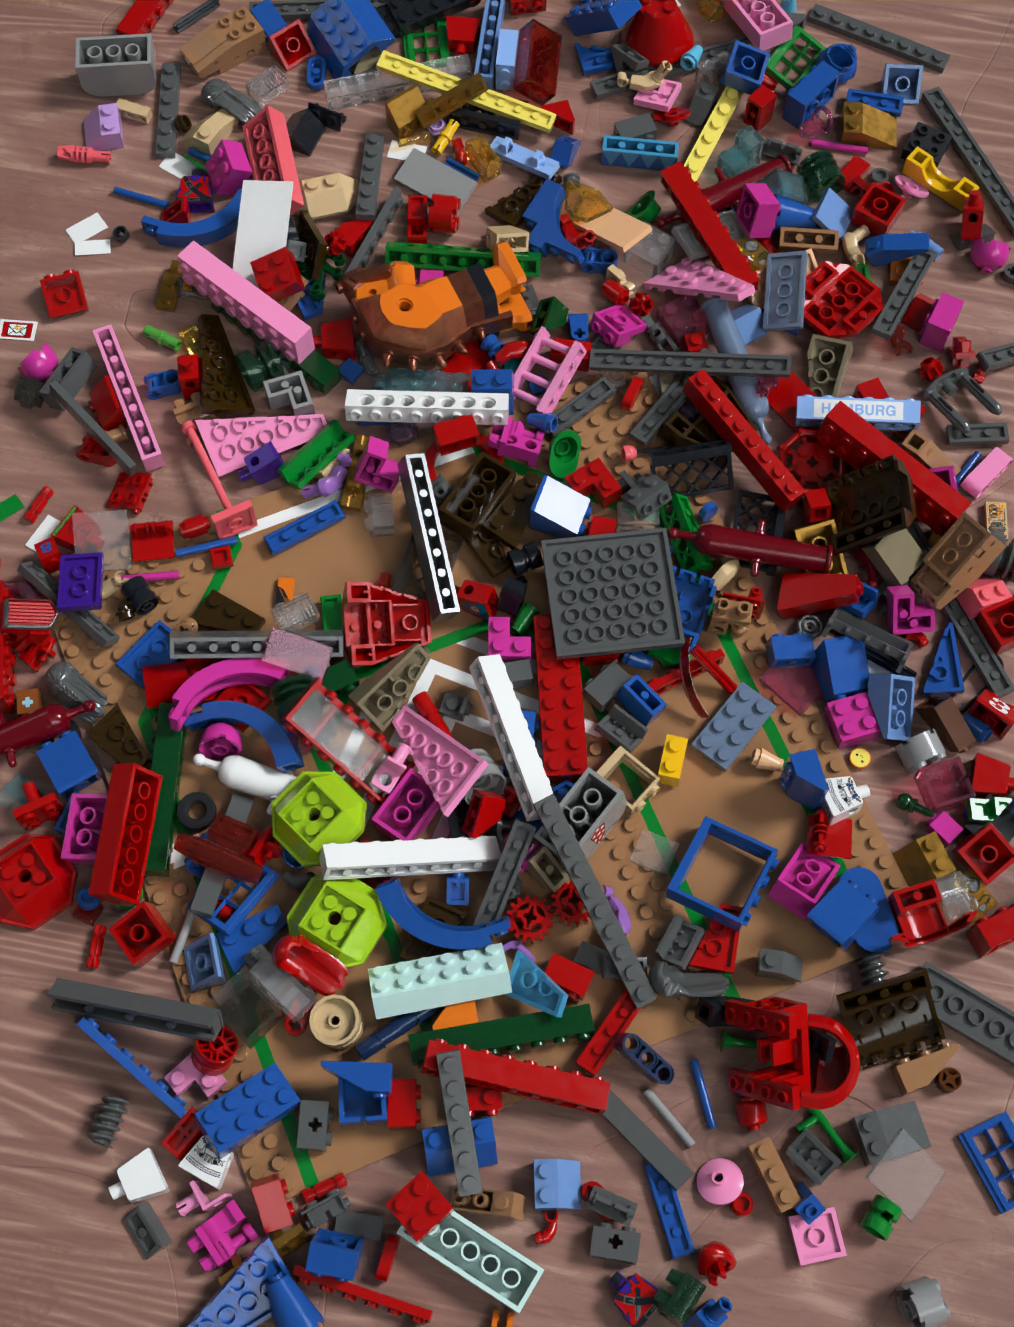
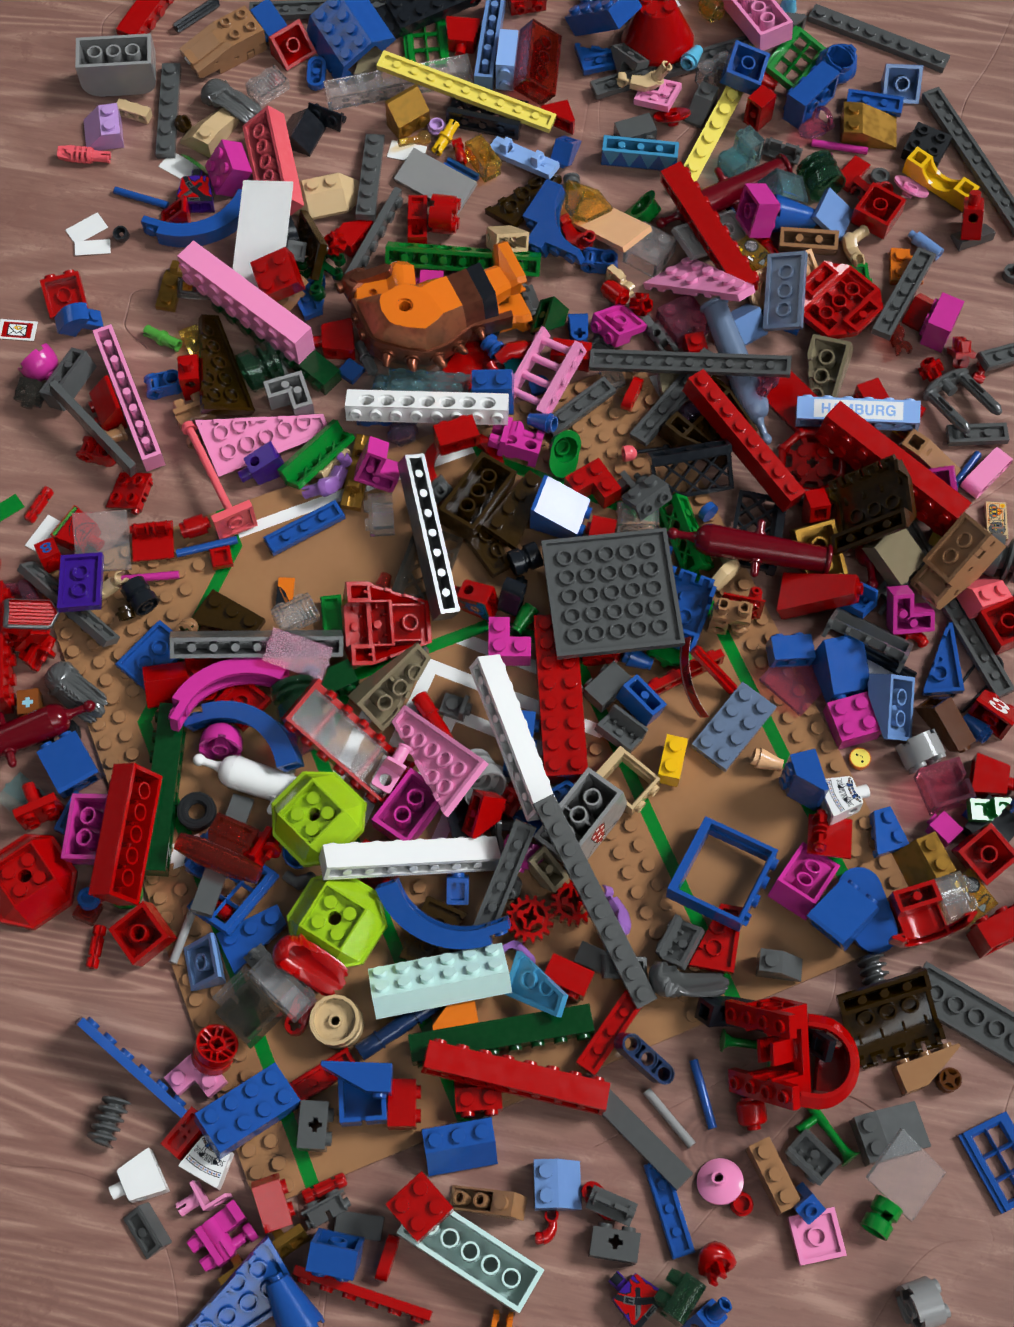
(75, 317): none -> blue brick
(118, 739): dark brown wing -> none
(136, 1009): dark grey tile -> none
(198, 154): blue wheel -> none
(318, 1079): none -> red tile
(451, 100): pearl gold hinge -> none
(459, 1122): dark grey plate -> none
(520, 673): dark grey brick -> none
(654, 852): clear piece -> none
(810, 621): light grey plate -> none
(886, 832): none -> blue wing
(895, 247): blue slope -> none
(906, 802): dark green bar -> none
(989, 255): dark pink cylinder -> none

